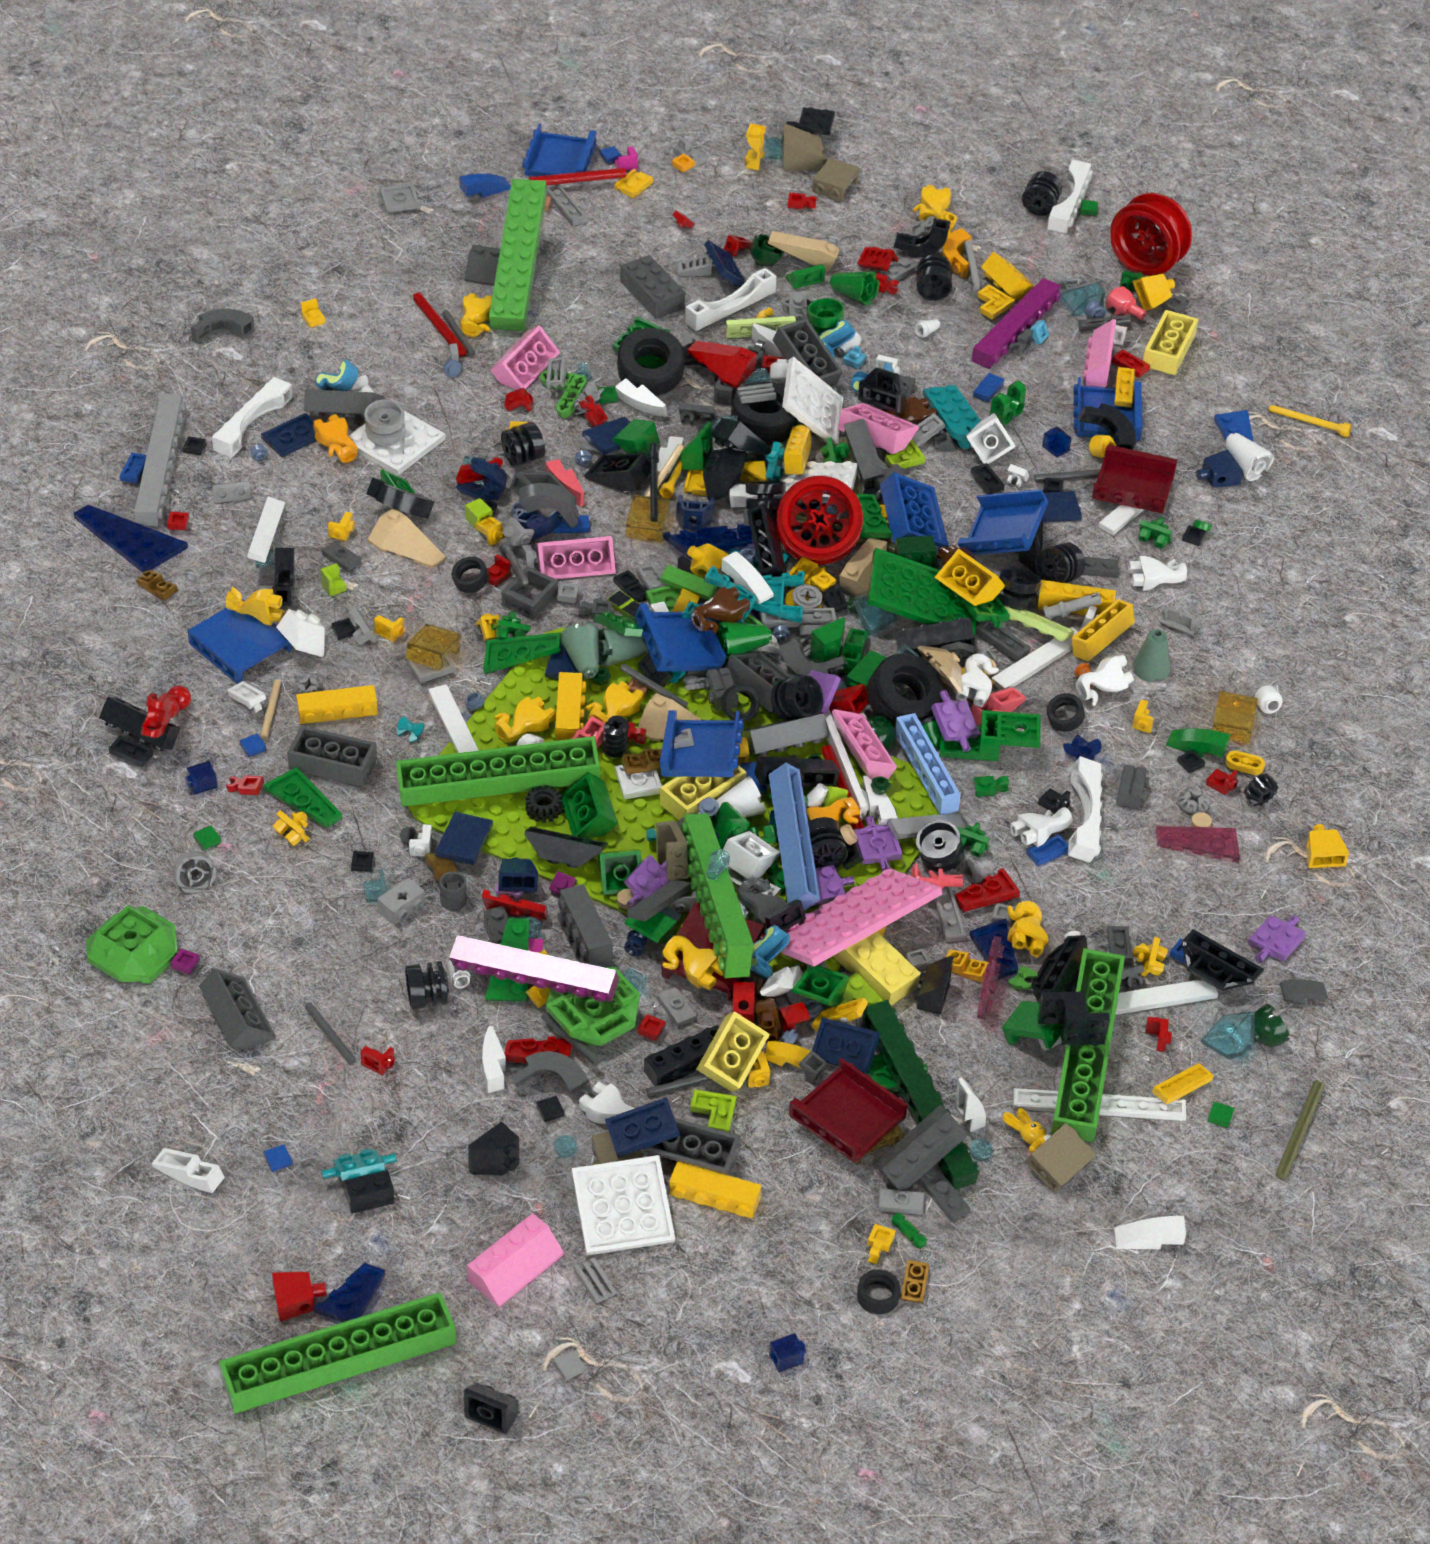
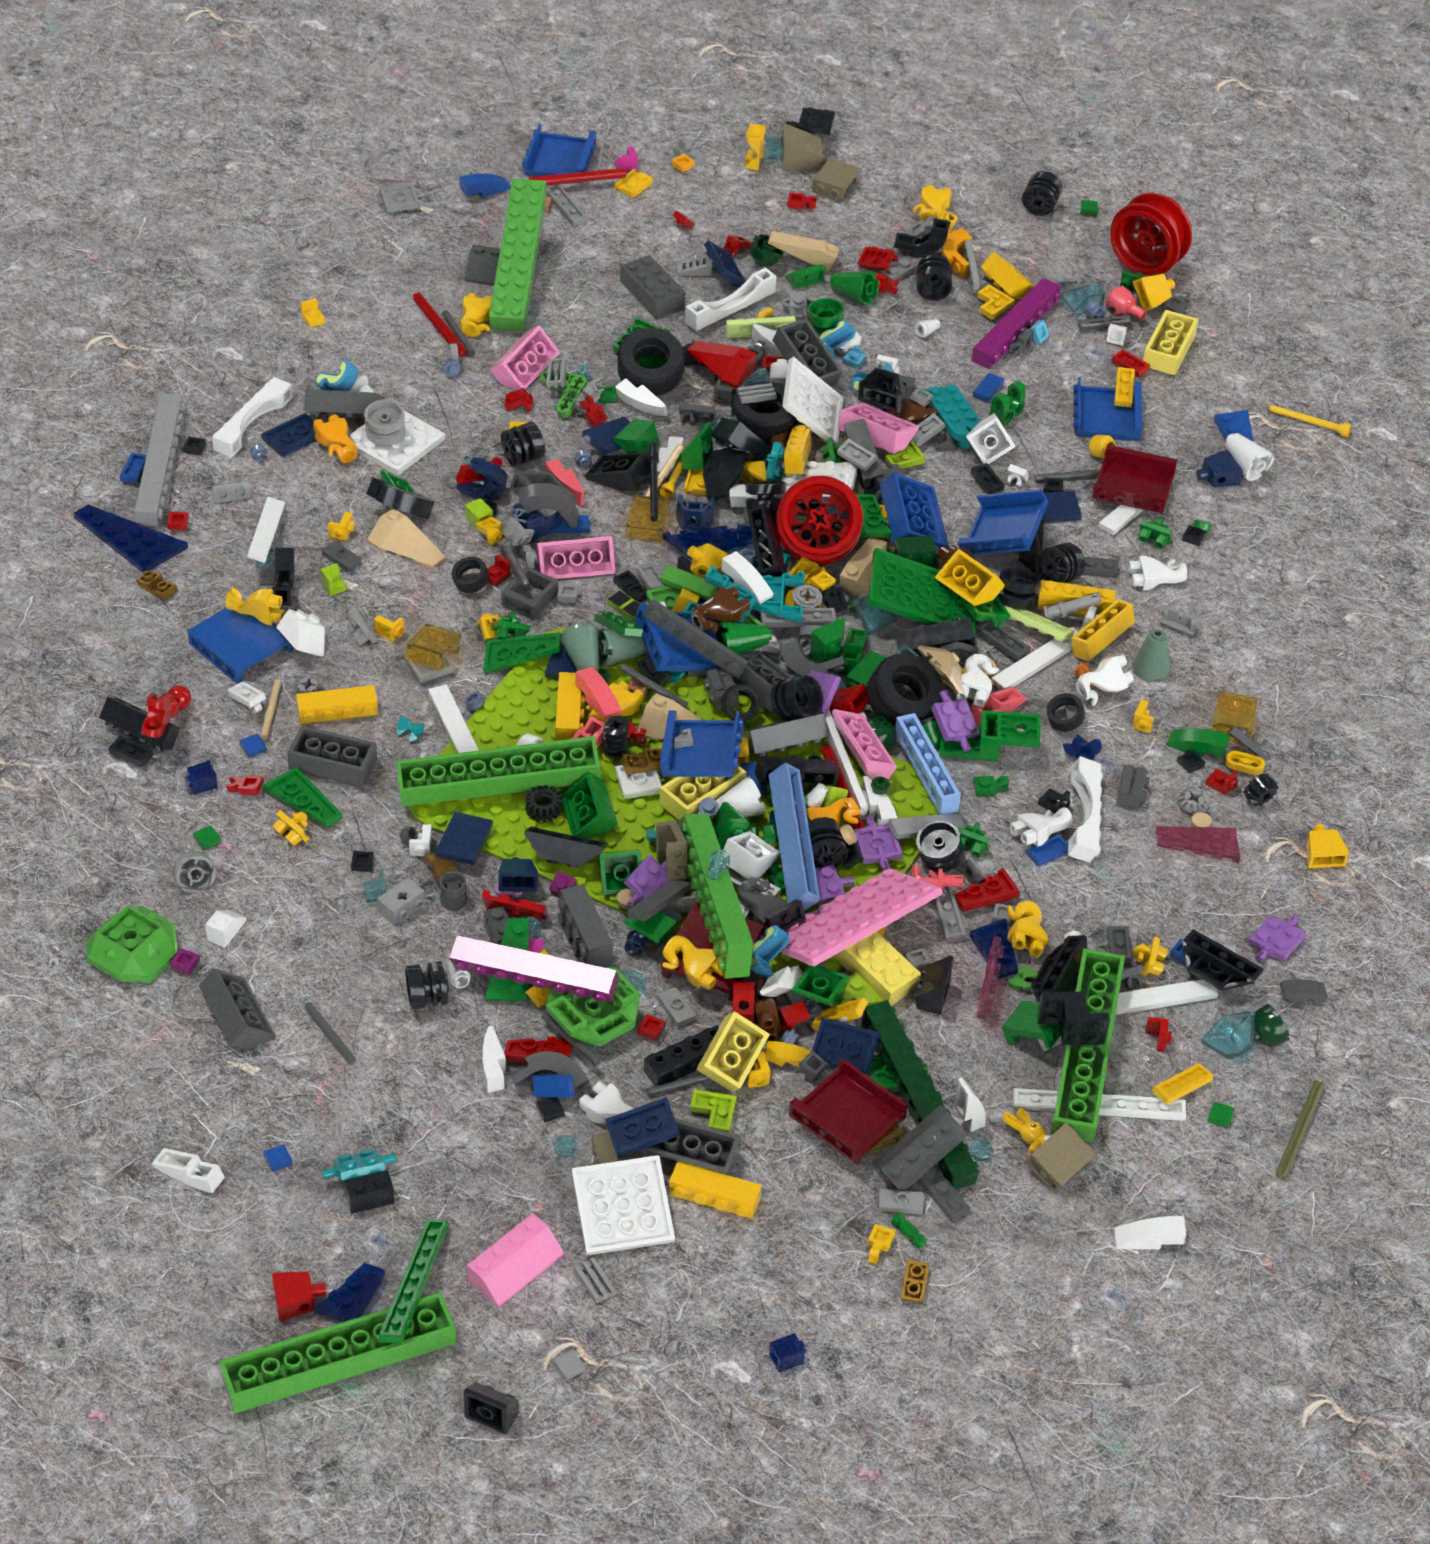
(222, 320): dark grey arch -> none
(223, 926): none -> white slope
(343, 628): black tile -> none
(376, 1061): red bracket -> none
(413, 1281): none -> green tile
(494, 1152): black slope -> none
(527, 718): yellow hips -> none
(553, 1085): none -> blue tile
(594, 608): dark grey plate -> none
(597, 692): none -> coral slope
(610, 154): blue tile -> none
(691, 682): light grey piece -> none
(696, 638): none -> dark grey plate
(781, 438): none -> clear orange slope
(781, 633): sand blue plate -> none
(856, 454): none -> light grey plate
(878, 1277): black tyre -> none
(921, 397): none -> light grey tile
(967, 967): yellow slope -> none
(1056, 442): clear blue panel -> none
(1063, 214): white arch -> none
(1099, 355): bright pink slope -> none
(1113, 421): black arch -> none
(1240, 735): none -> dark grey plate
(1268, 699): white head -> none

